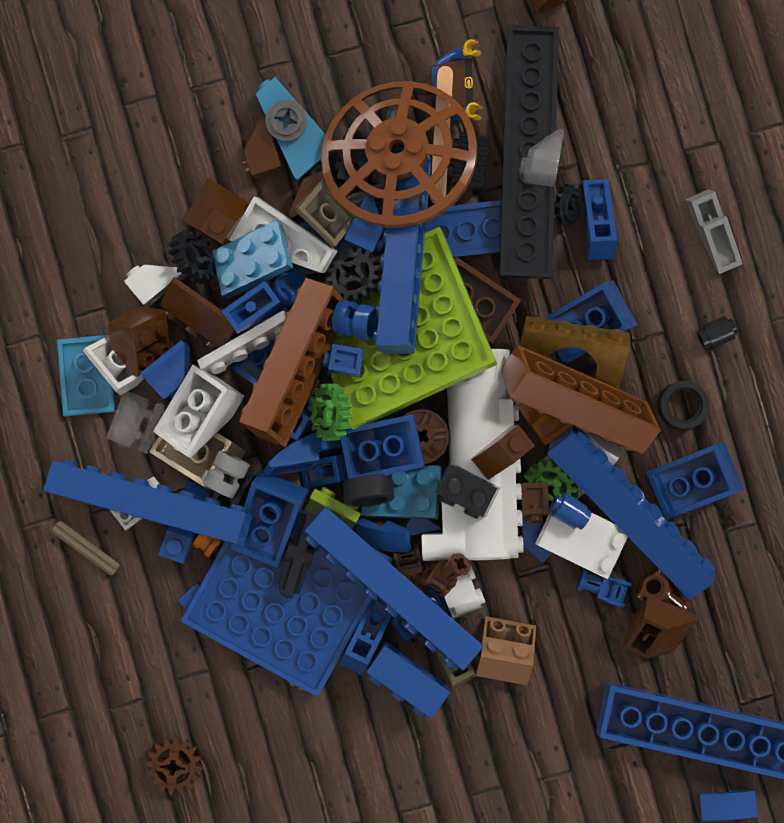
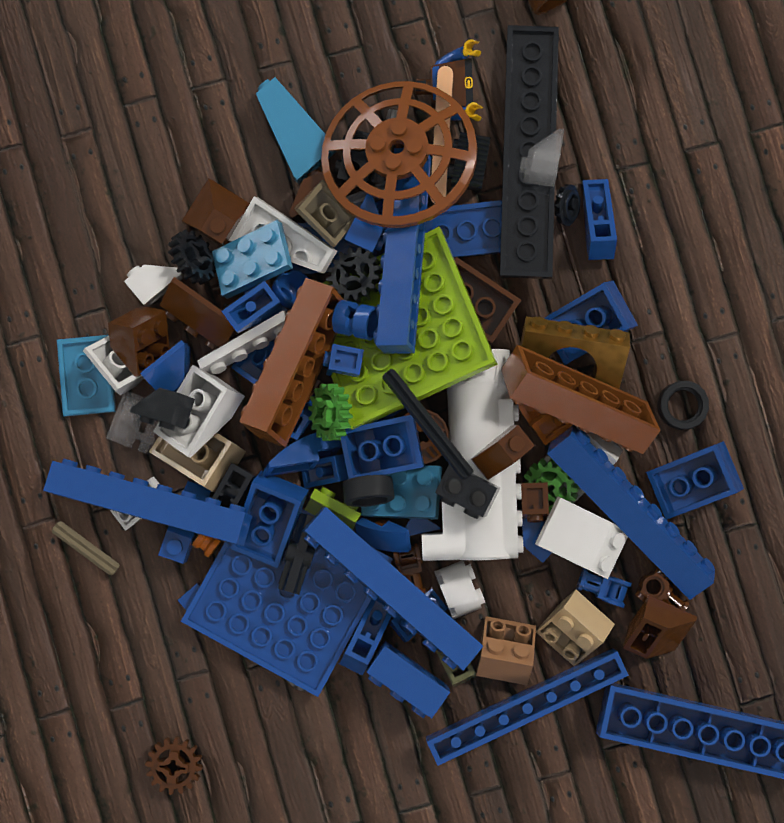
(166, 407): none -> black slope
(228, 464): light grey wheel -> none
(261, 153): reddish brown slope -> none
(280, 110): flat silver gear -> none
(427, 424): none -> black axle
(444, 575): reddish brown connector -> none
(526, 706): none -> blue brick
(570, 511): blue brick -> none
(575, 628): none -> tan slope
(714, 230): light grey slope -> none
(716, 332): black brick -> none
(728, 805): blue slope -> none

